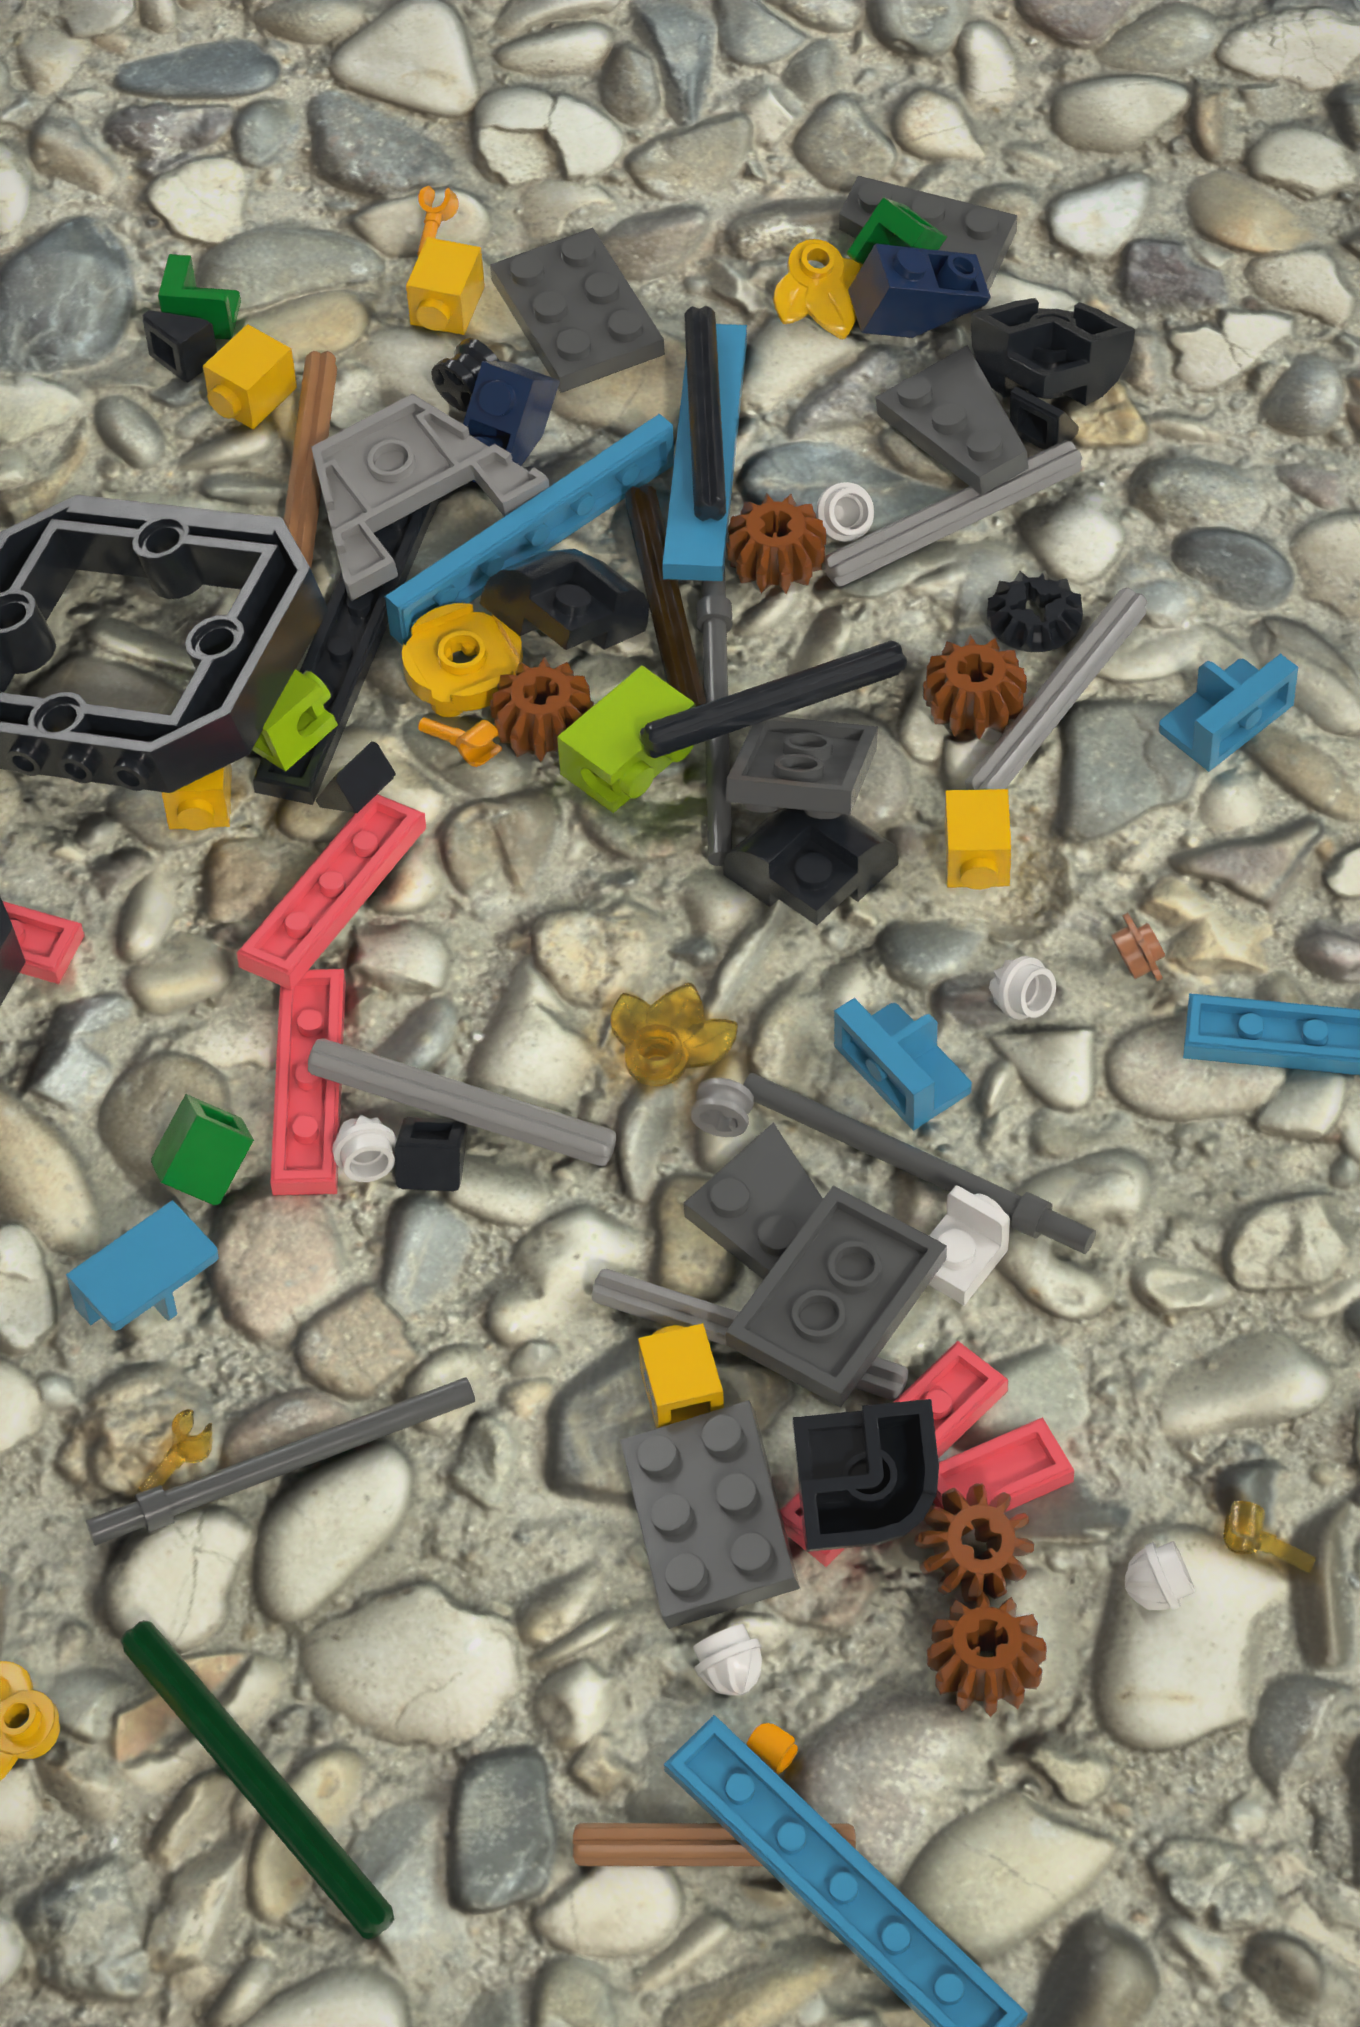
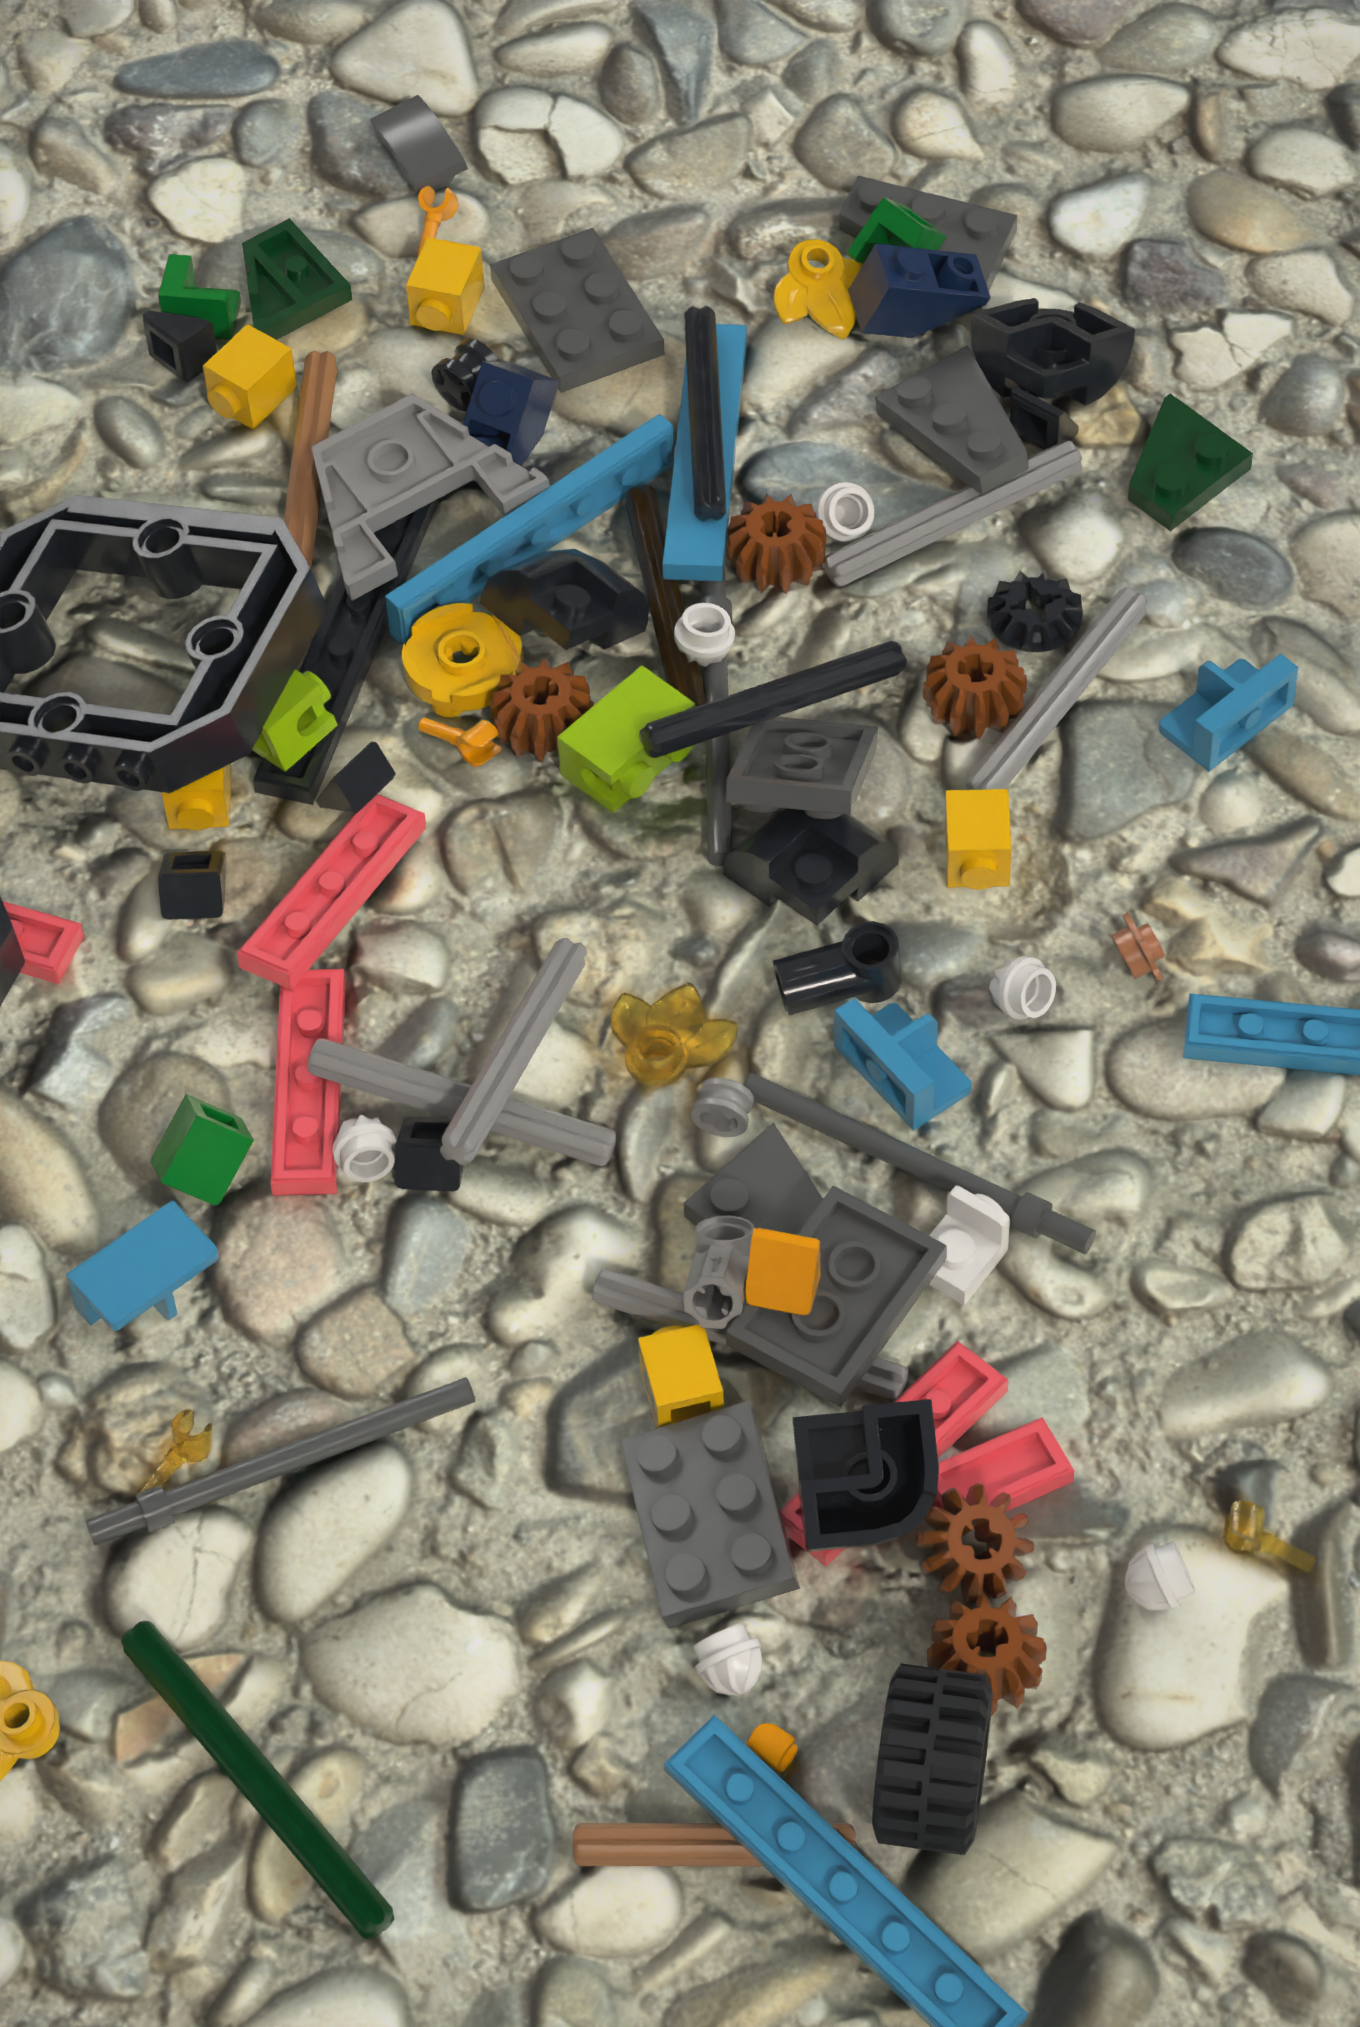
(192, 884): none -> black slope
(290, 280): none -> dark green wing
(419, 144): none -> dark grey slope
(513, 1052): none -> light grey axle
(704, 633): none -> white plate
(718, 1271): none -> light grey piece
(782, 1271): none -> light orange slope
(838, 970): none -> black piece
(932, 1759): none -> black tyre
(1184, 464): none -> dark green wing

